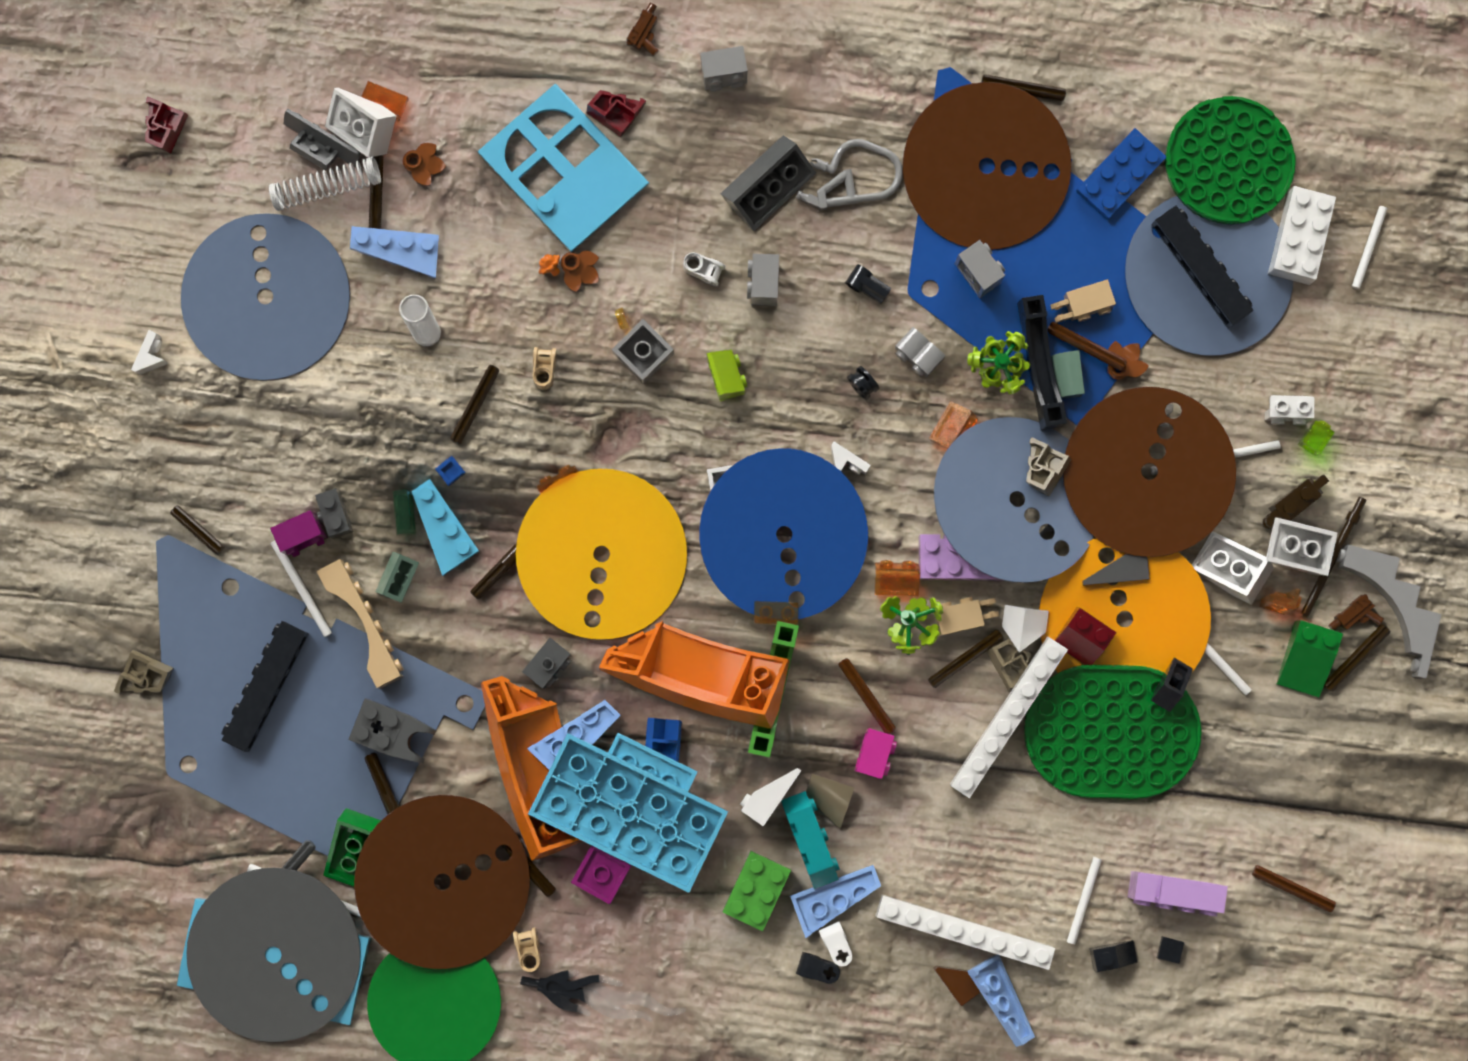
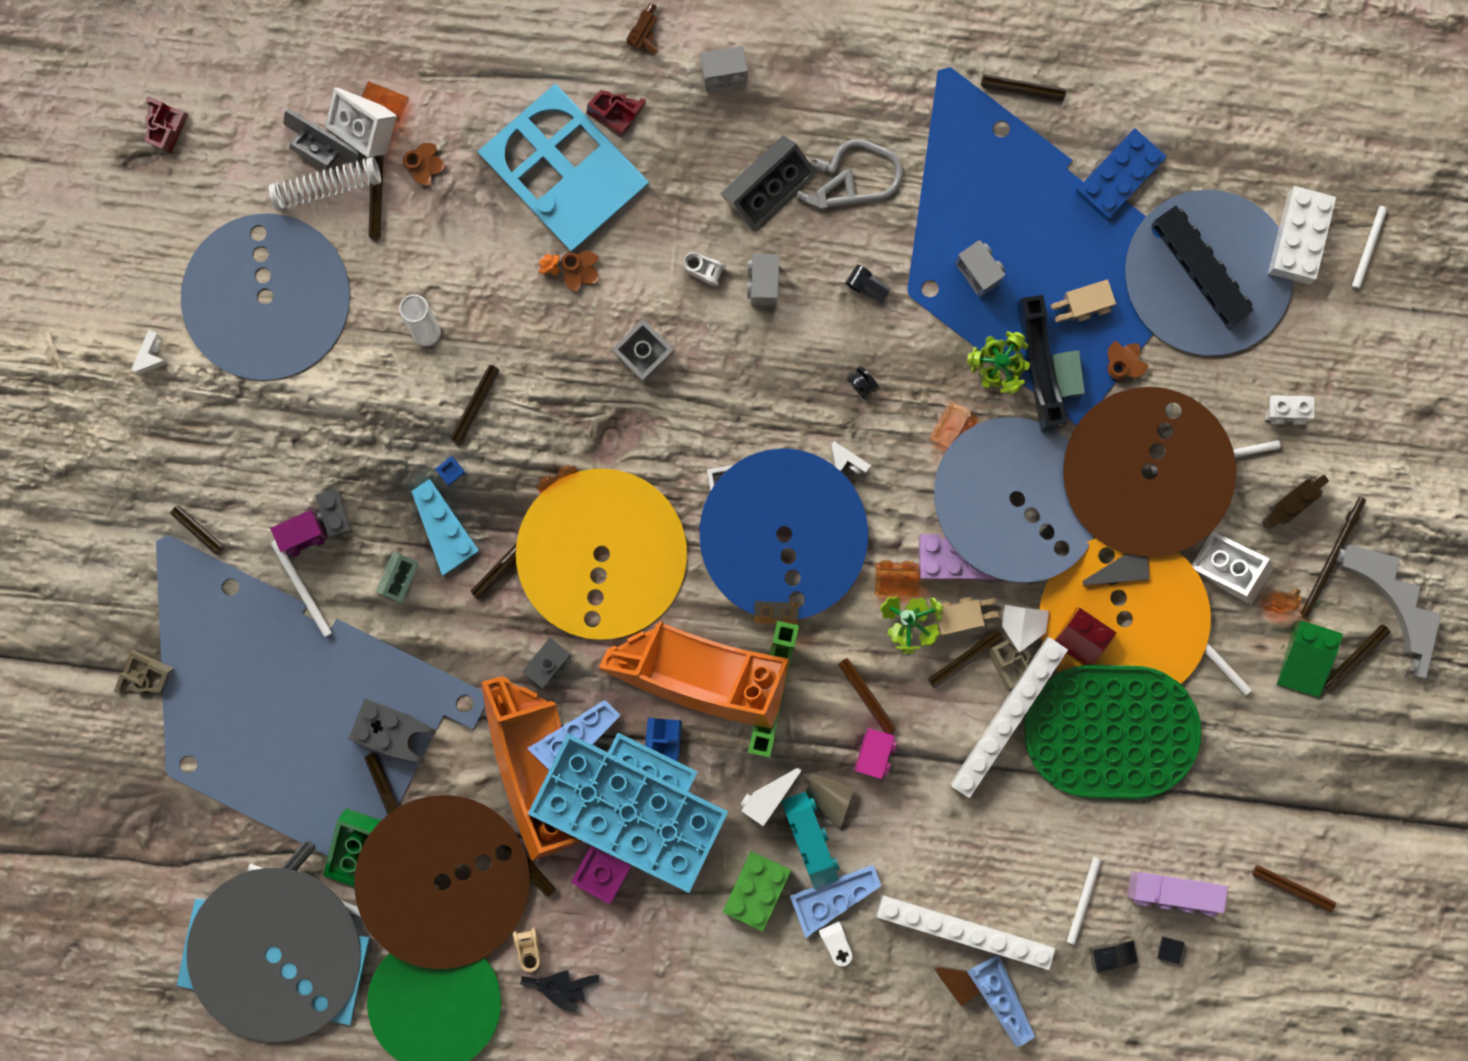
(264, 686): black brick -> none
(381, 663): tan arch -> none
(401, 248): light blue wing -> none
(404, 512): clear green brick -> none
(544, 363): tan piece -> none
(622, 318): clear yellow tile -> none
(725, 374): lime slope -> none
(812, 967): black piece -> none
(919, 352): light grey brick -> none
(945, 158): reddish brown piece -> none
(1045, 466): dark tan slope -> none
(1087, 346): reddish brown axle -> none
(1172, 685): black slope -> none
(1230, 160): green tile -> none
(1301, 547): white slope -> none
(1316, 437): clear neon green brick -> none
(1358, 610): reddish brown piece -> none

